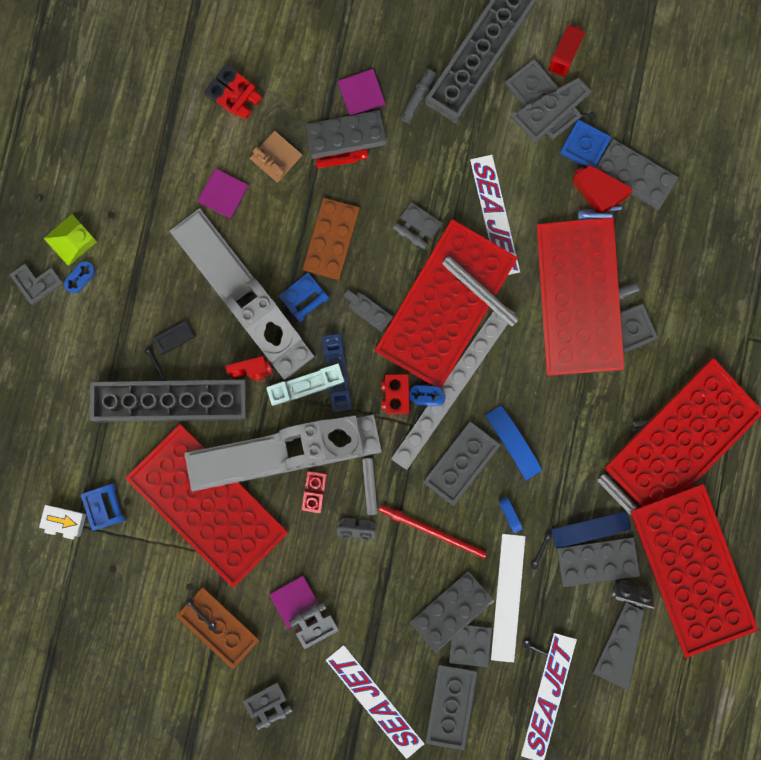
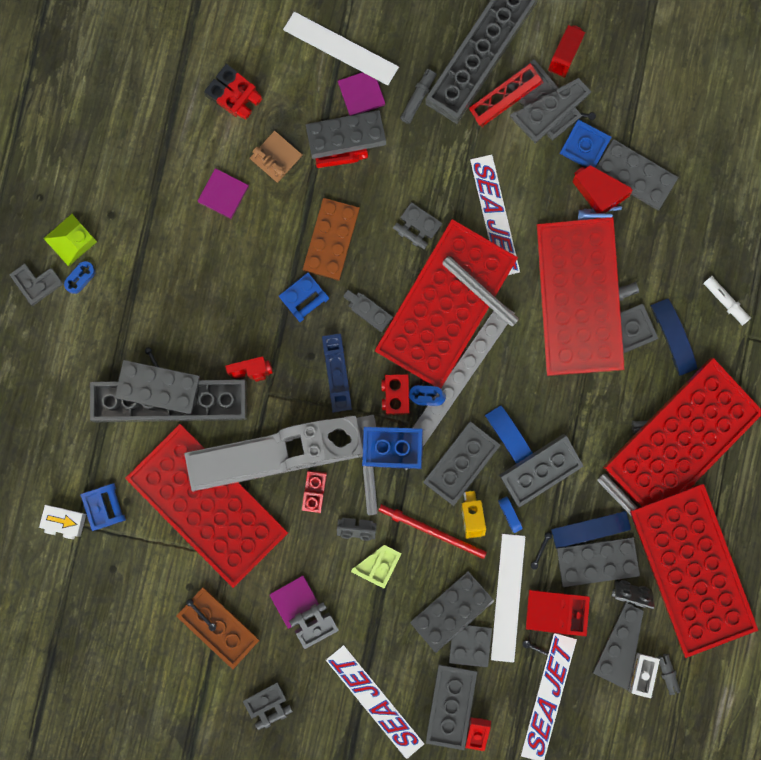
(157, 387): none -> dark grey plate
(173, 337): black tile -> none
(233, 284): light grey piece -> none
(305, 385): light aqua slope -> none
(341, 48): none -> white sticker
(378, 566): none -> yellowish green wing
(393, 447): none -> blue slope
(473, 523): none -> yellow torso
(478, 733): none -> red slope
(508, 98): none -> red fence
(541, 470): none -> dark grey plate
(557, 613): none -> red slope
(643, 675): none -> white brick
(669, 674): none -> dark grey pin
(675, 336): none -> dark blue slope
(731, 305): none -> white pin

